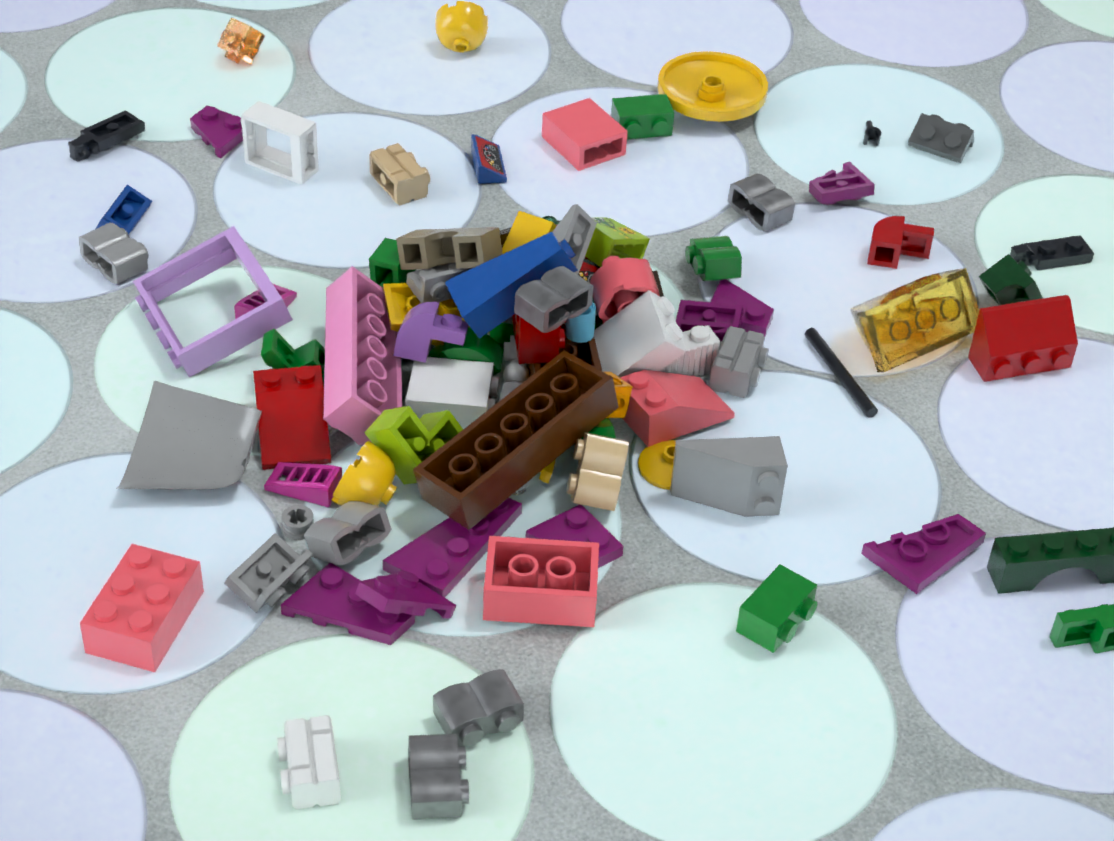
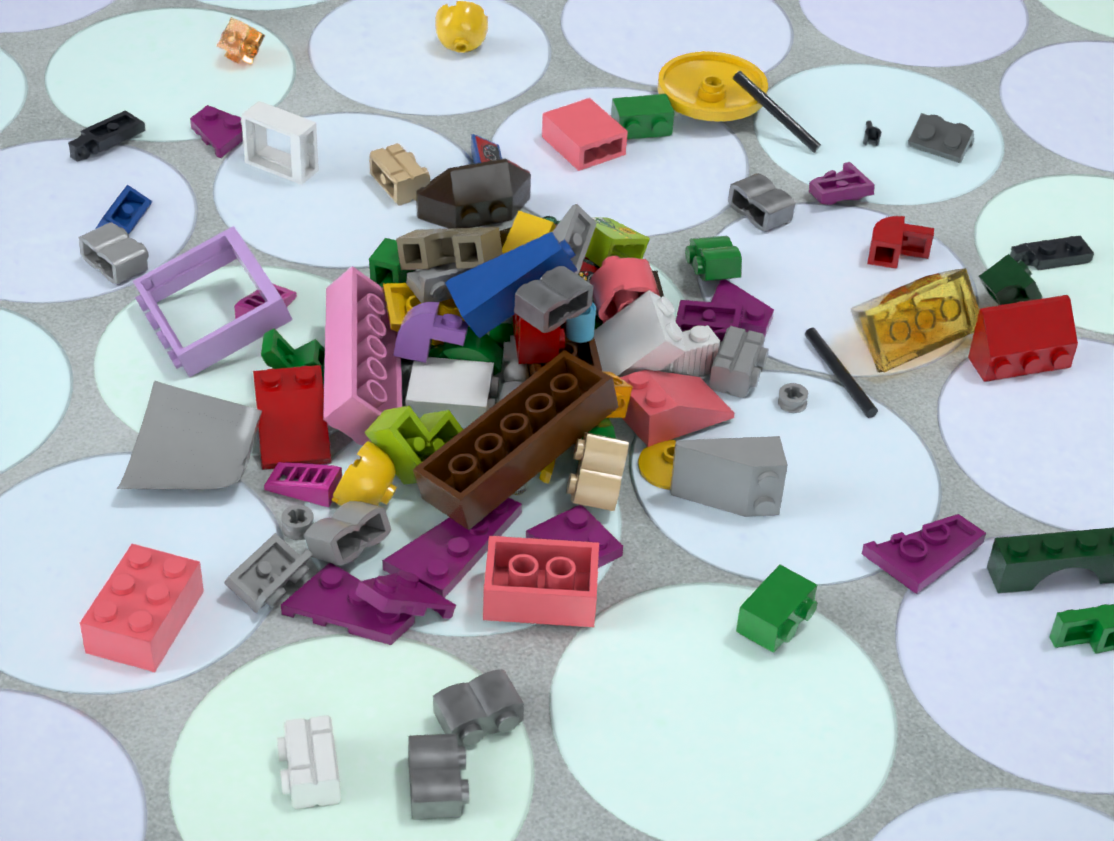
(474, 195): none -> dark brown wedge
(776, 111): none -> black bar
(793, 405): none -> light grey bush

